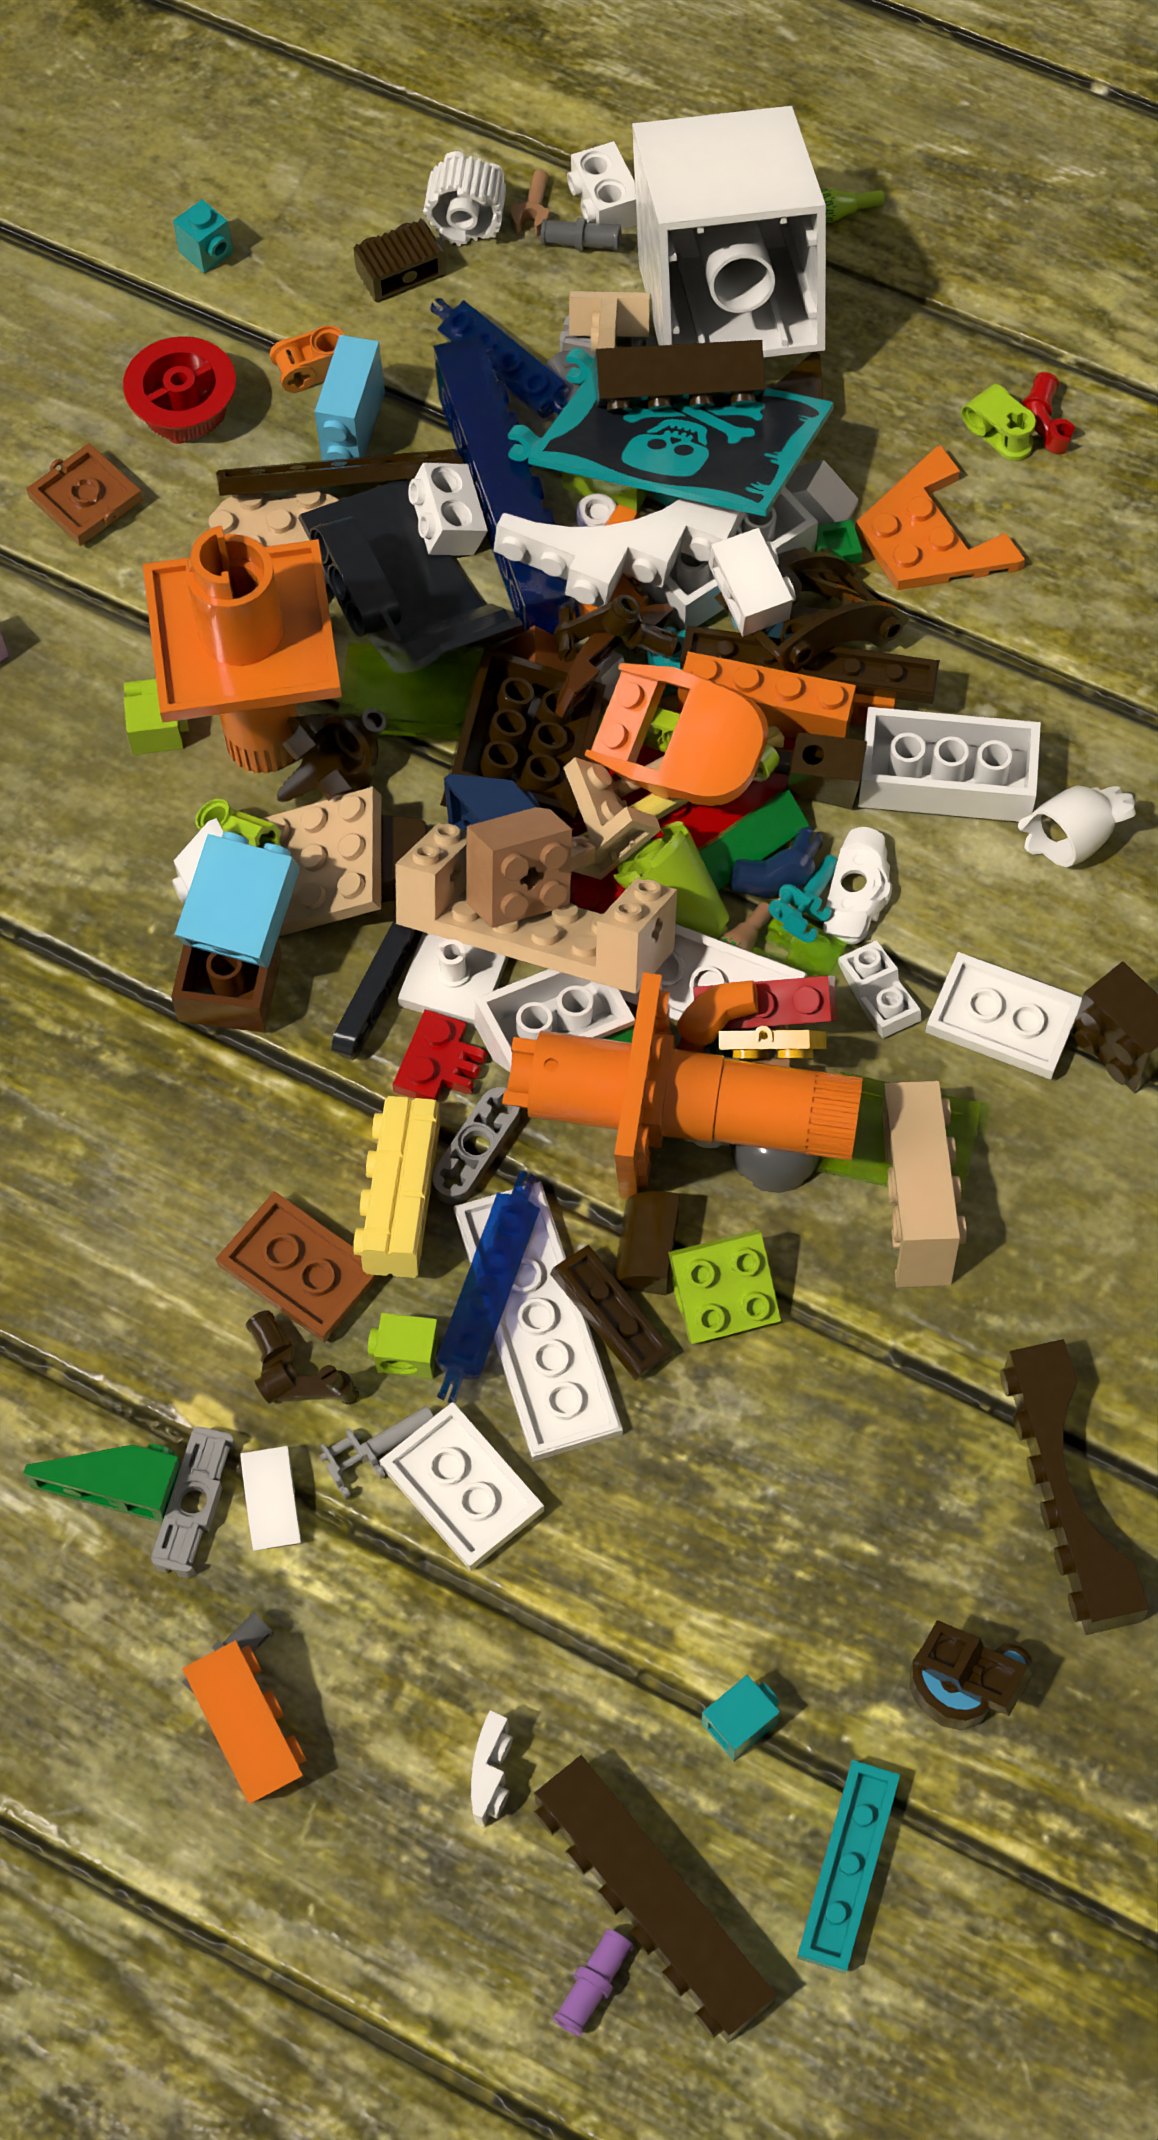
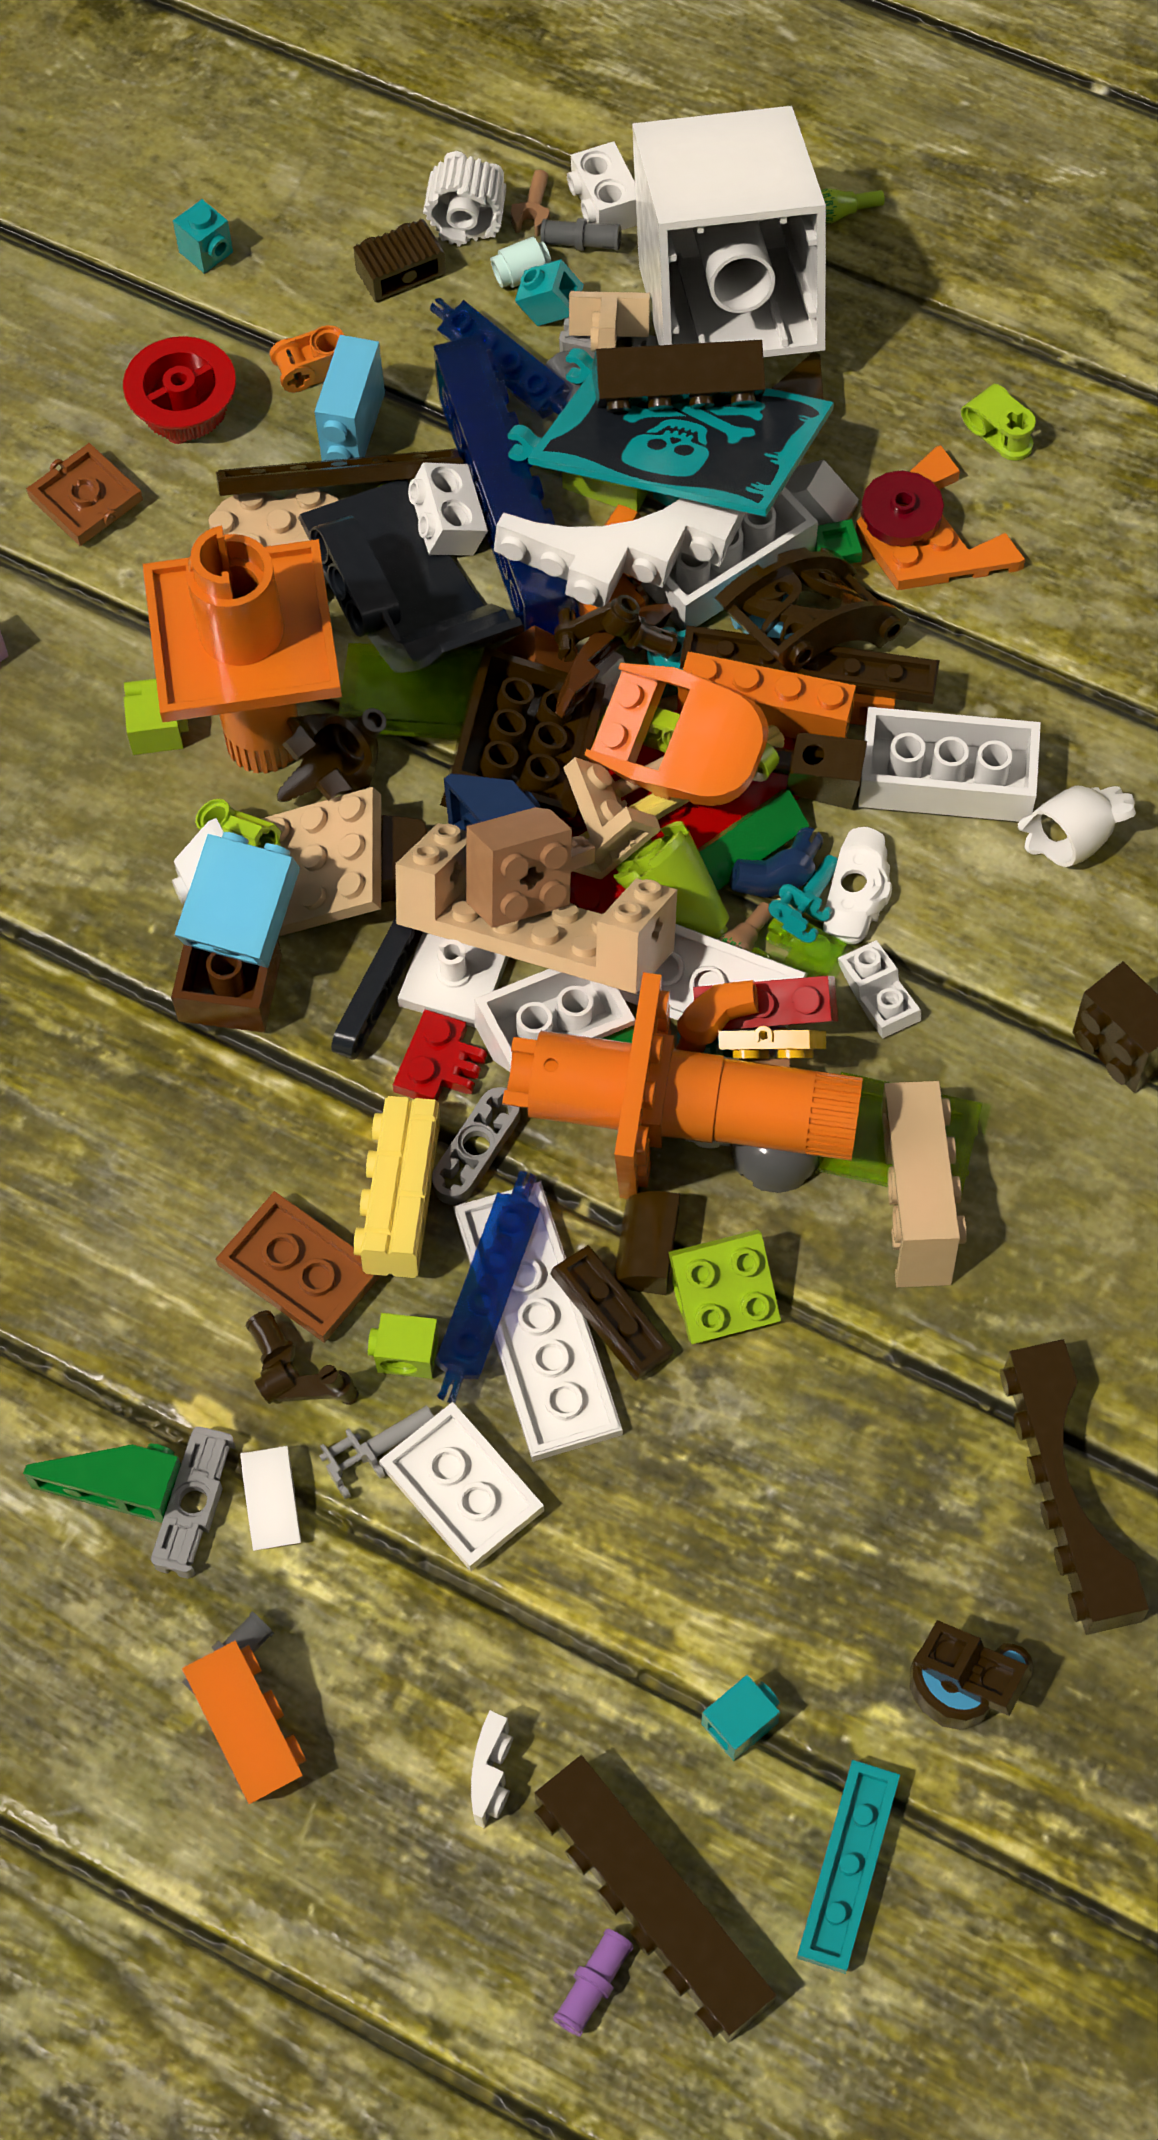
(516, 258): none -> light aqua brick
(546, 292): none -> teal brick
(594, 510): white tile -> none
(751, 581): white brick -> none
(897, 523): none -> dark red plate
(1004, 1015): white plate -> none
(1055, 432): red piece -> none

